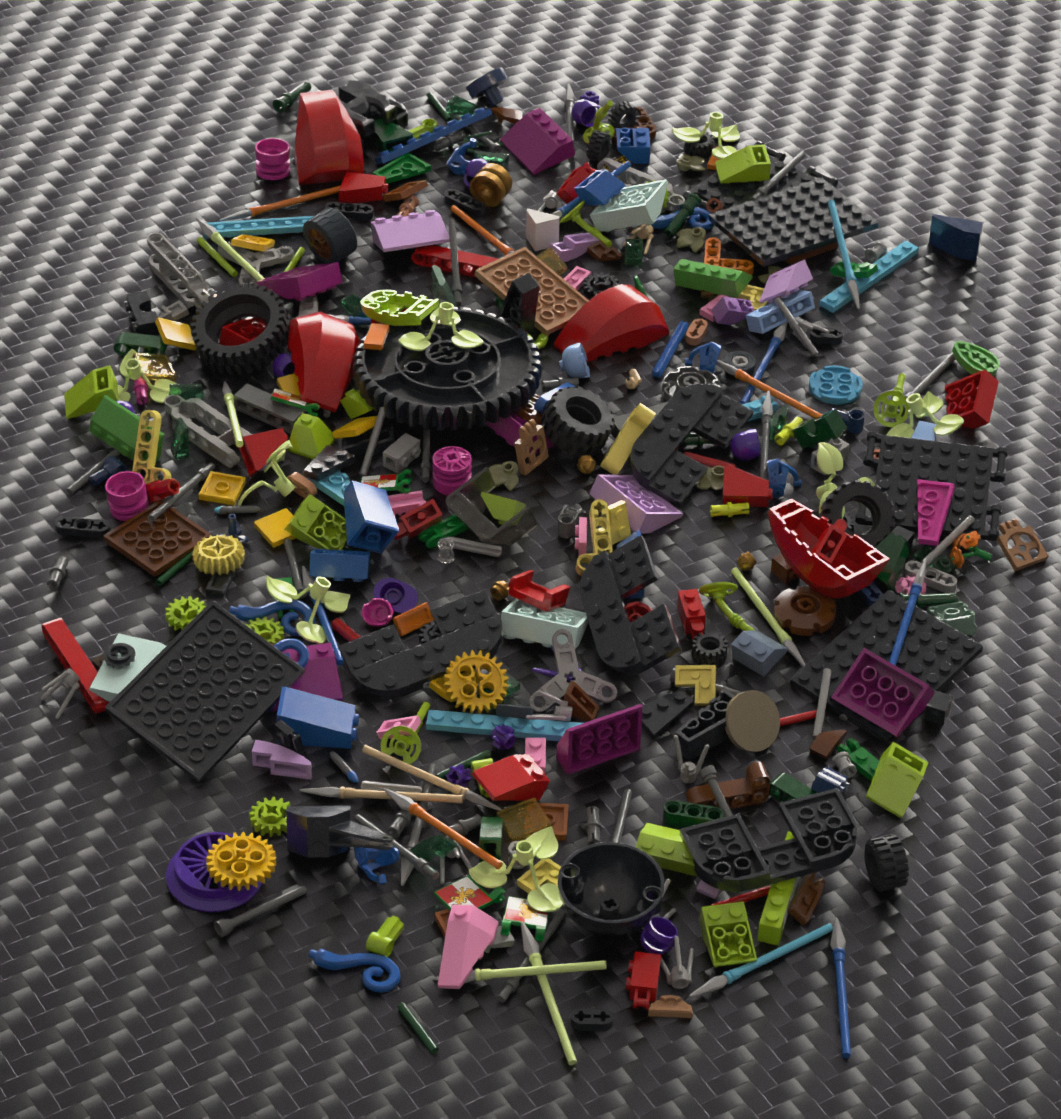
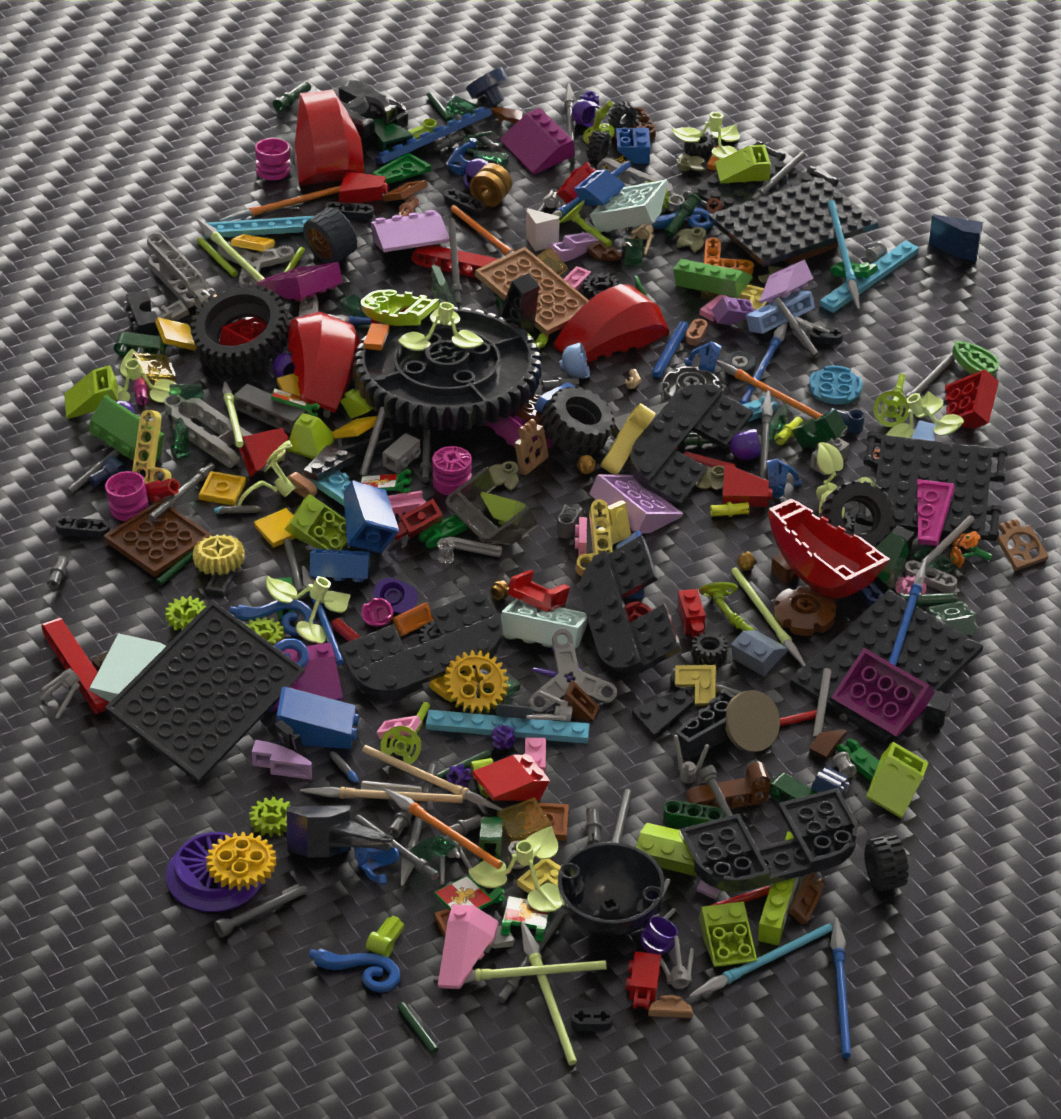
(126, 651): black gear -> none
(235, 529): dark blue plant -> none
(600, 740): magenta slope -> none
(830, 541): red brick -> none

